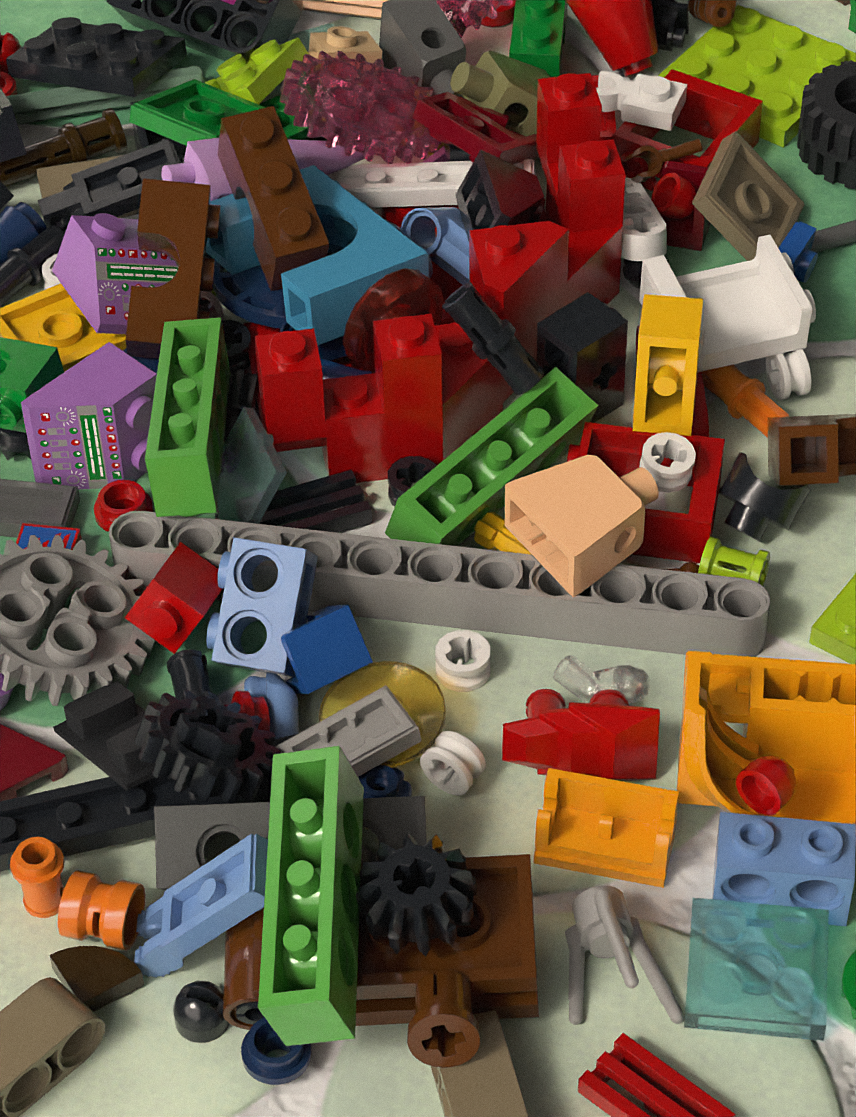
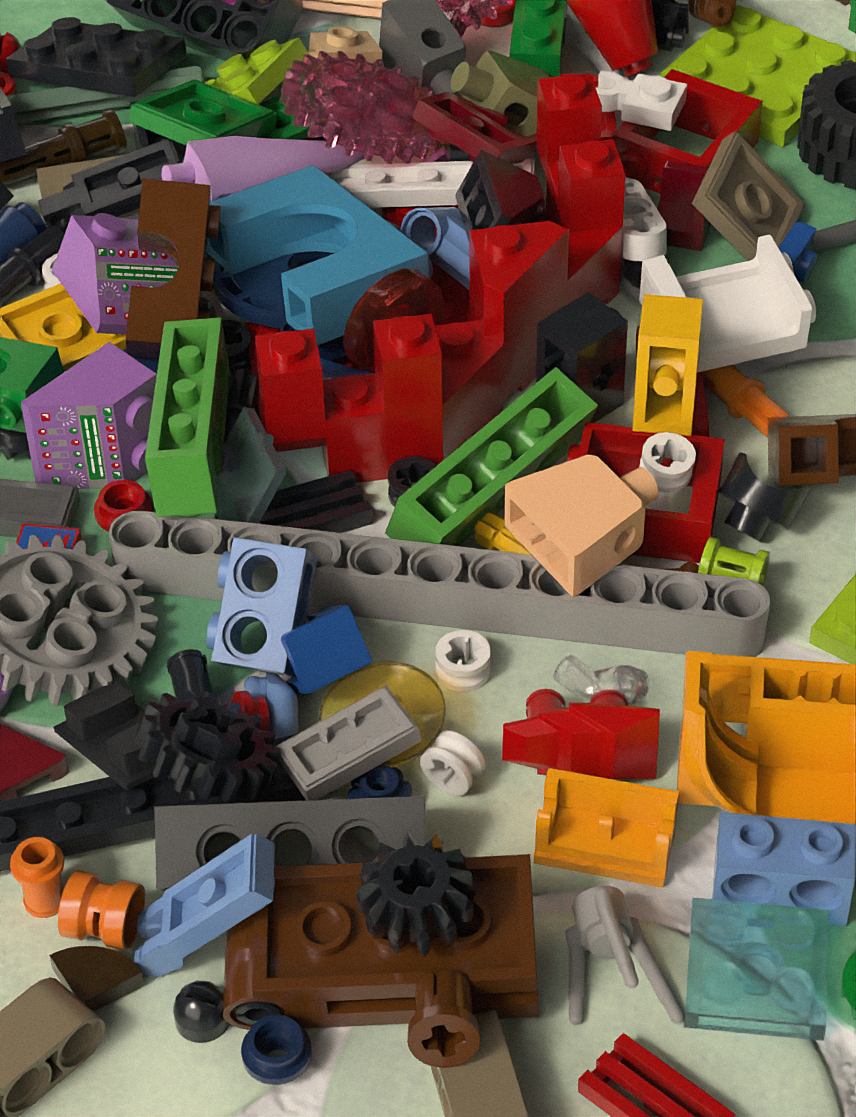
(176, 598): red brick -> none
(266, 173): reddish brown arch -> none
(311, 897): bright green brick -> none
(493, 338): black pin -> none
(657, 158): reddish brown hand -> none
(674, 196): red hinge -> none
(766, 784): red hinge -> none
(788, 373): white bush -> none

